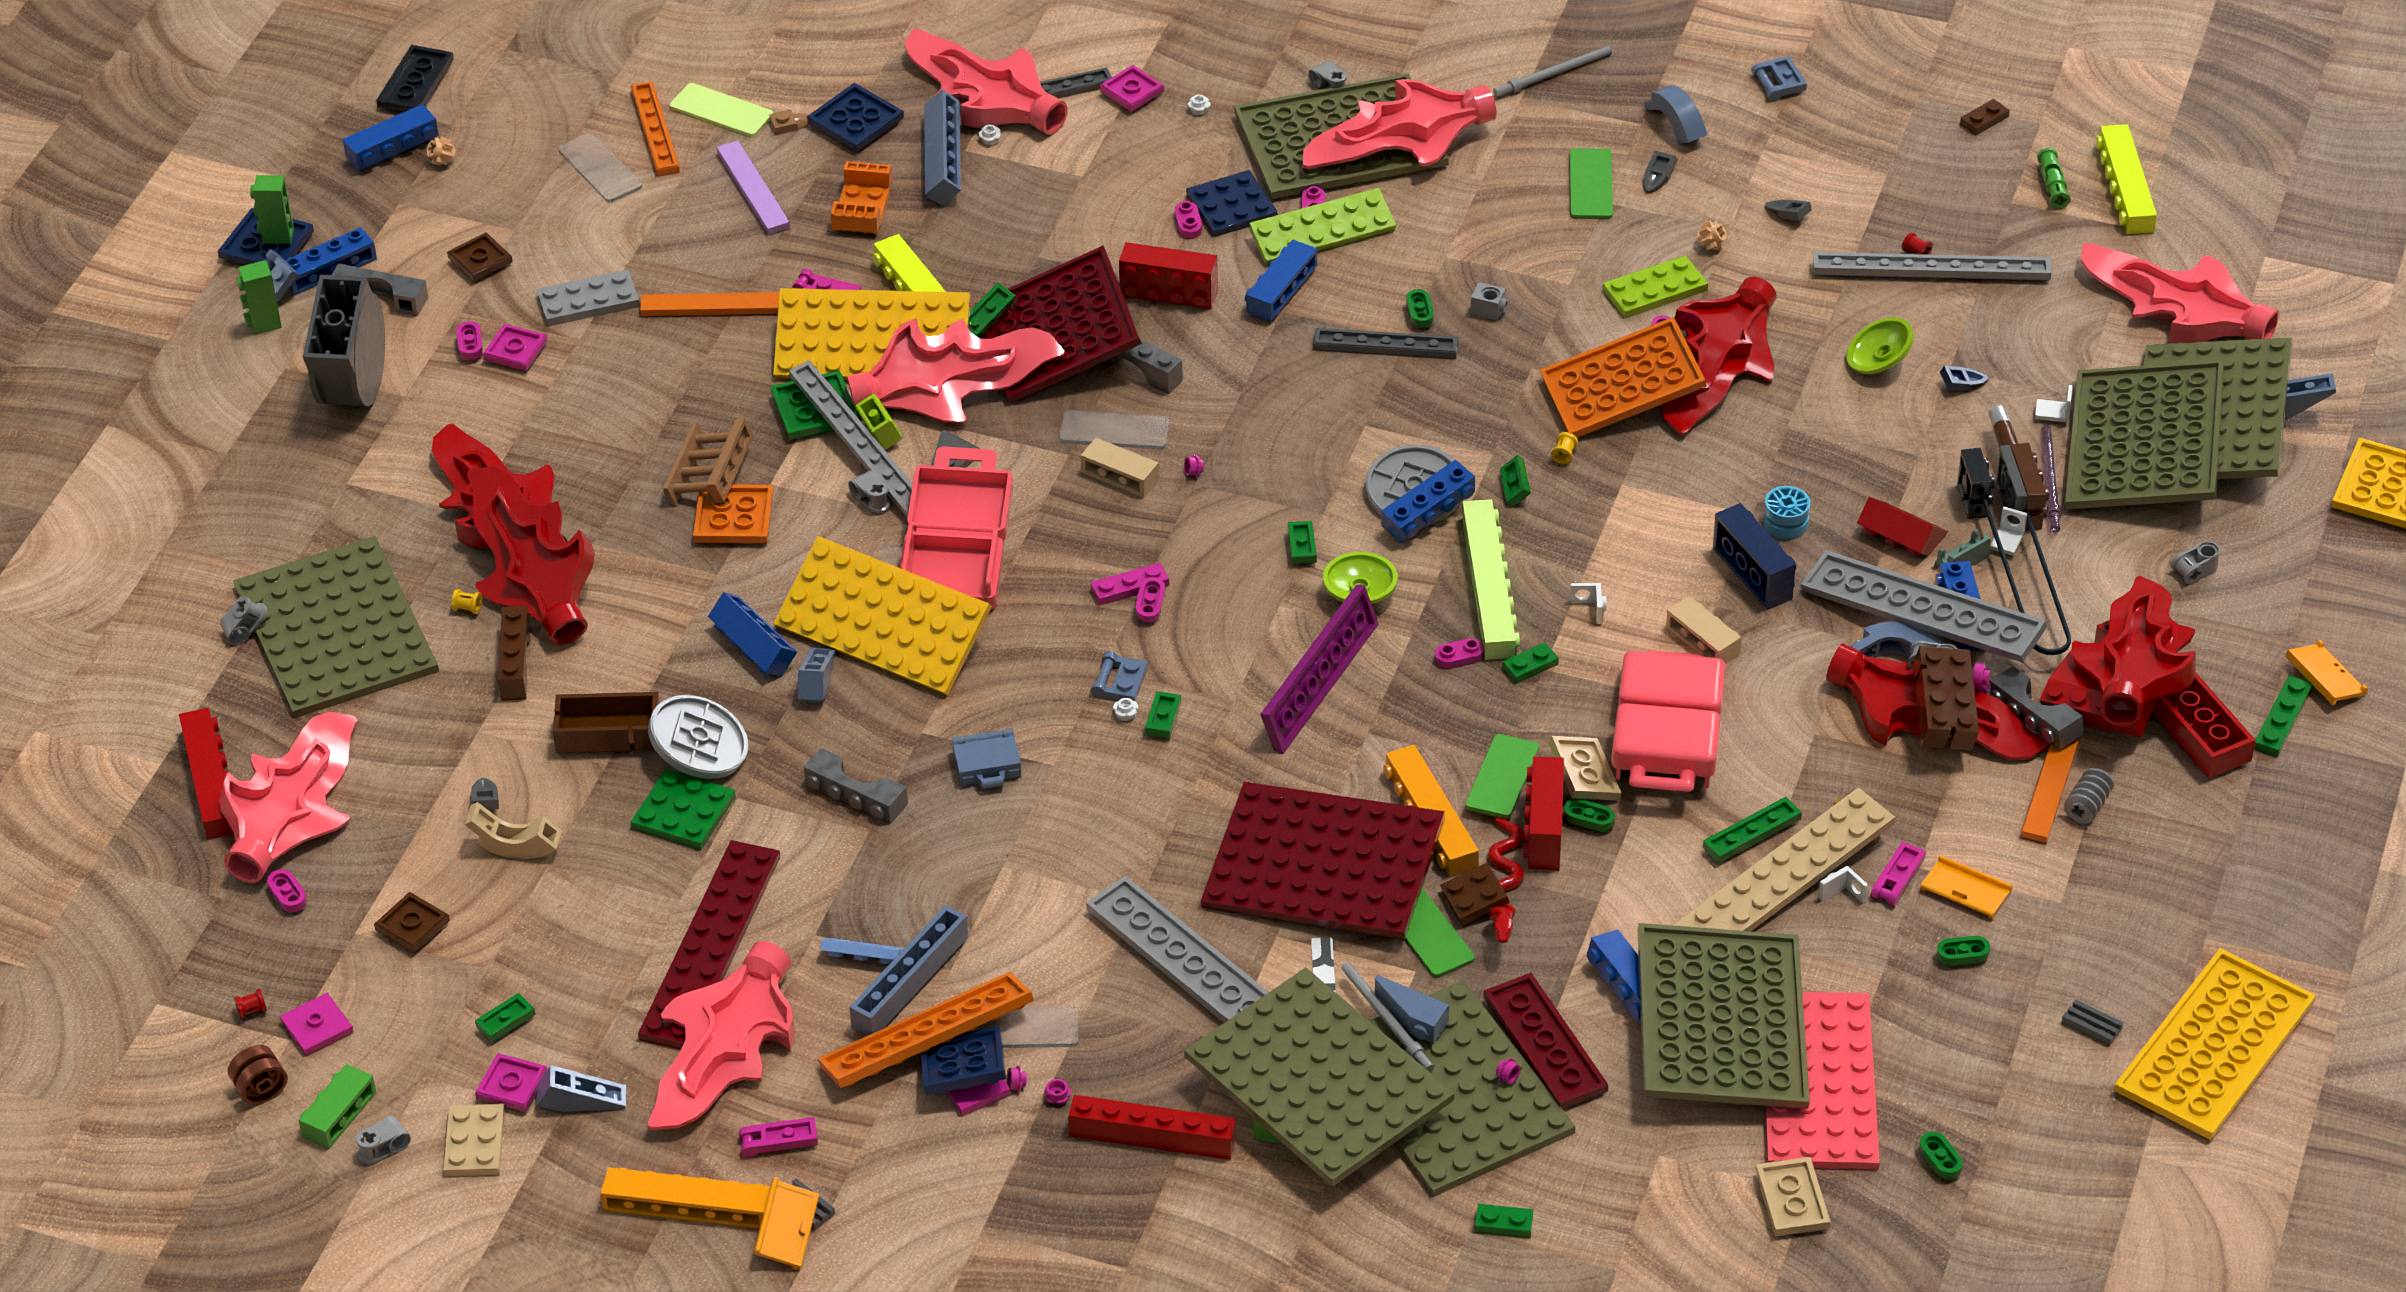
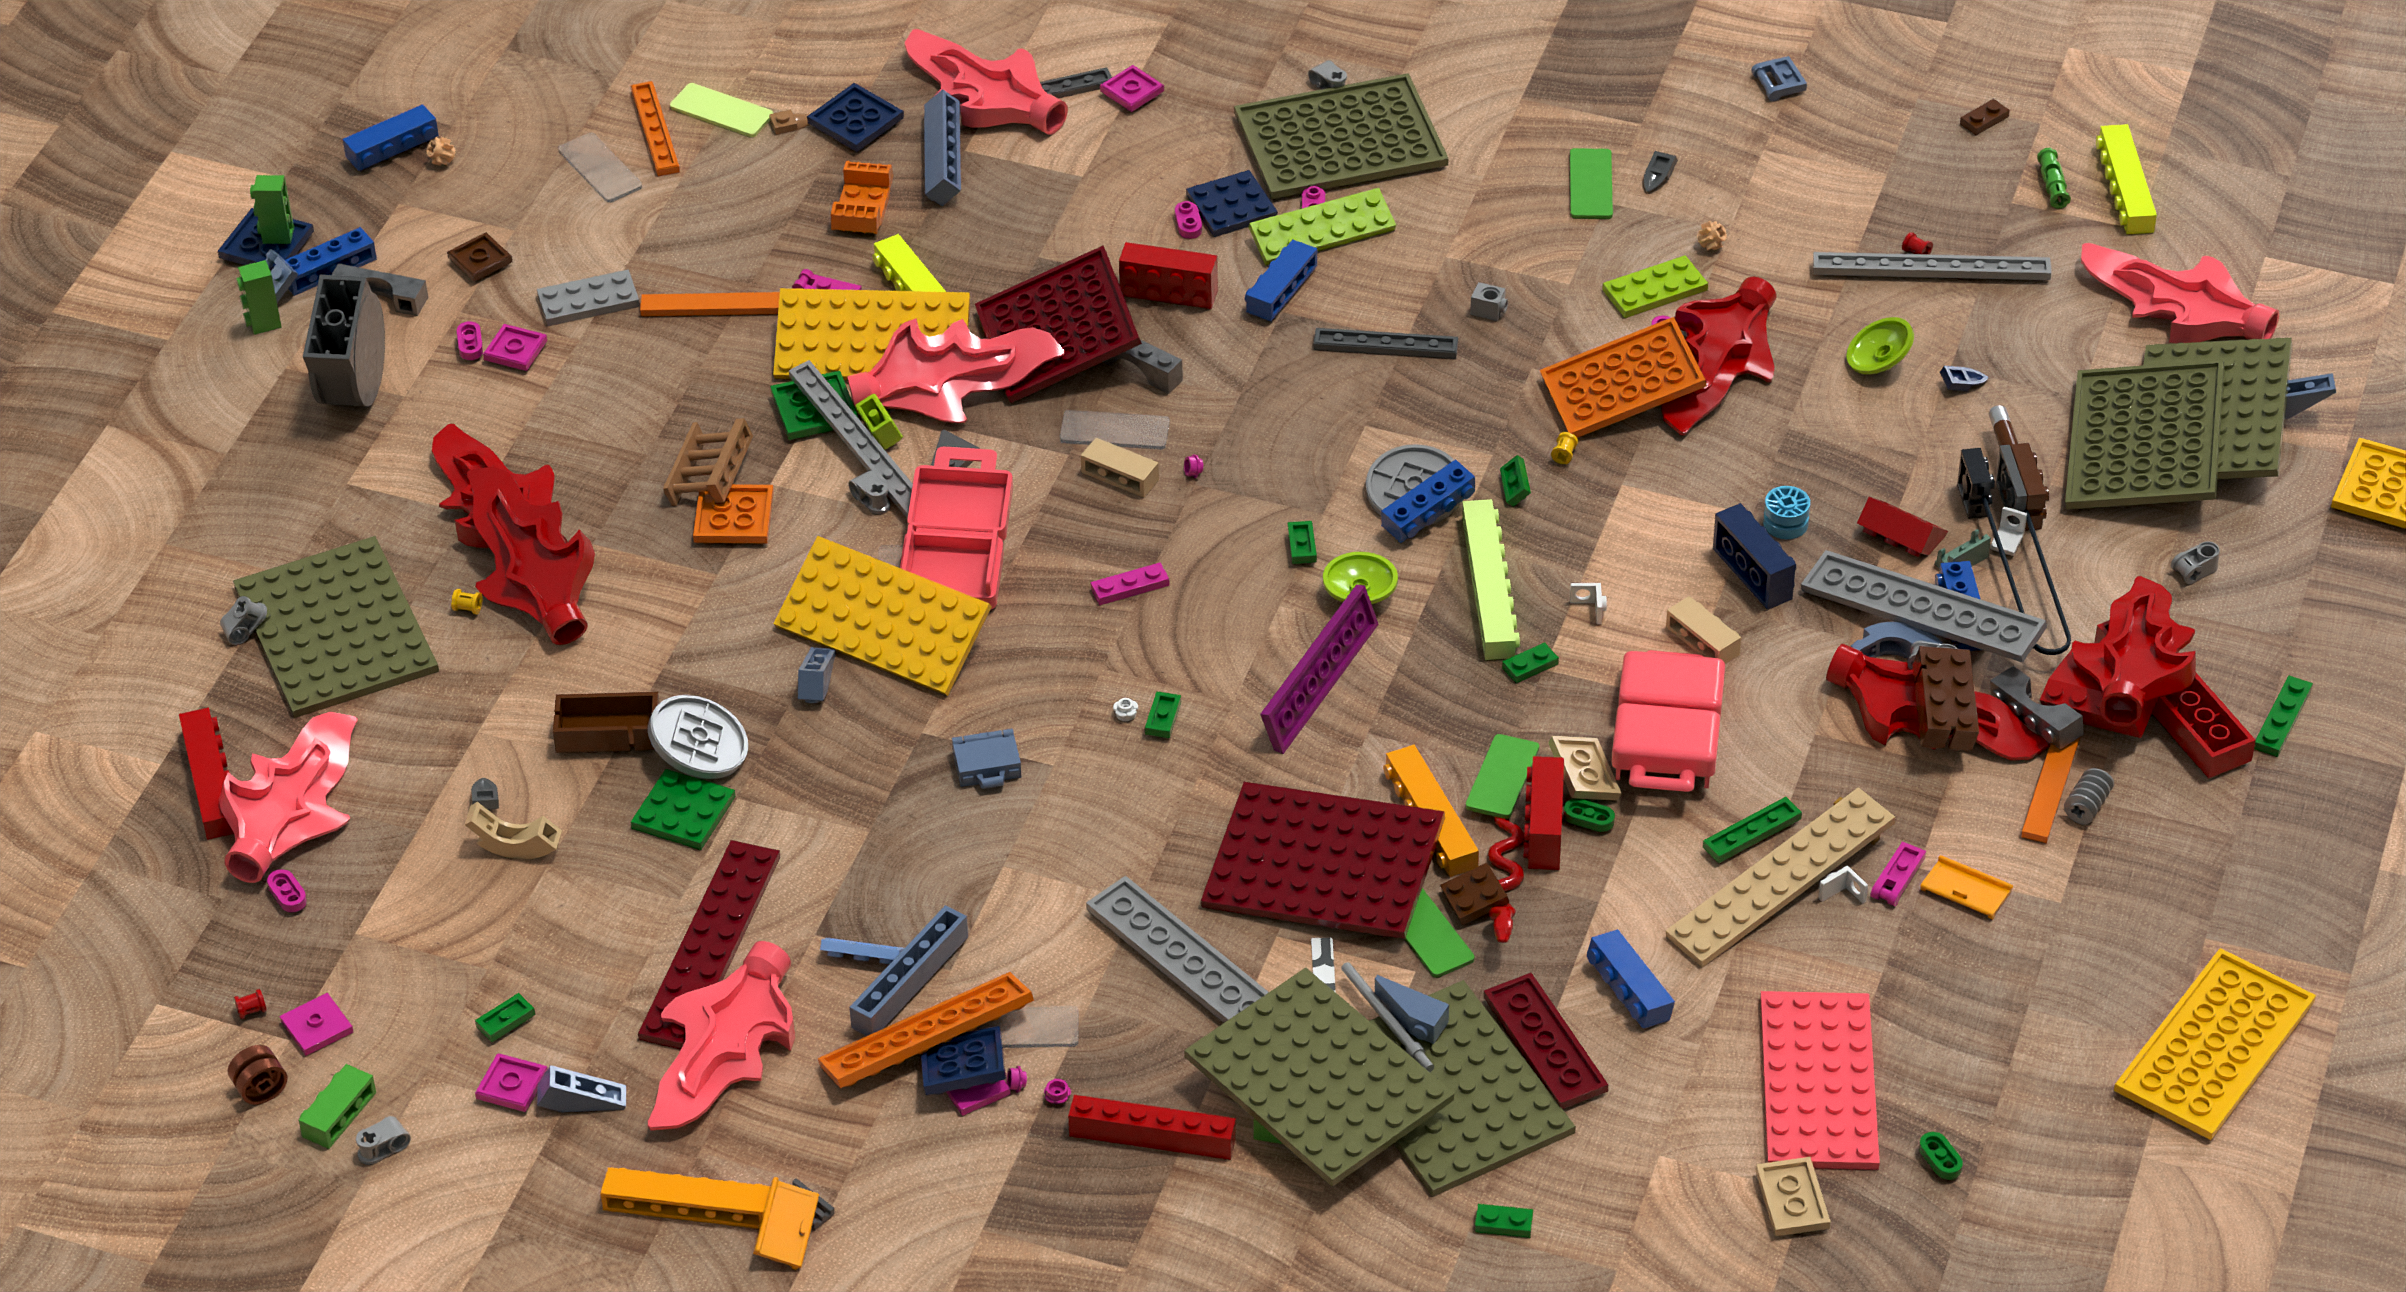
(411, 922): reddish brown plate -> none
(415, 78): black plate -> none
(474, 1140): tan plate -> none
(512, 653): reddish brown arch -> none
(752, 635): blue brick -> none
(753, 187): lavender tile -> none
(777, 1136): dark pink plate -> none
(881, 798): flat silver arch -> none
(990, 135): white plate -> none
(990, 309): green plate -> none
(1127, 681): sand blue plate -> none
(1148, 601): dark pink plate -> none
(1199, 105): white plate -> none
(1419, 122): coral piece -> none
(1420, 308): green plate -> none
(1459, 653): dark pink plate -> none
(1508, 1071): dark pink plate -> none
(1515, 85): light grey bar -> none
(1680, 111): sand blue arch -> none
(1722, 1016): olive plate -> none
(1790, 209): dark grey plate -> none
(1963, 950): green plate -> none
(1981, 678): dark pink plate -> none
(2053, 508): clear purple bar -> none
(2054, 410): white bracket -> none
(2094, 1019): dark grey tile -> none
(2325, 672): light orange door -> none

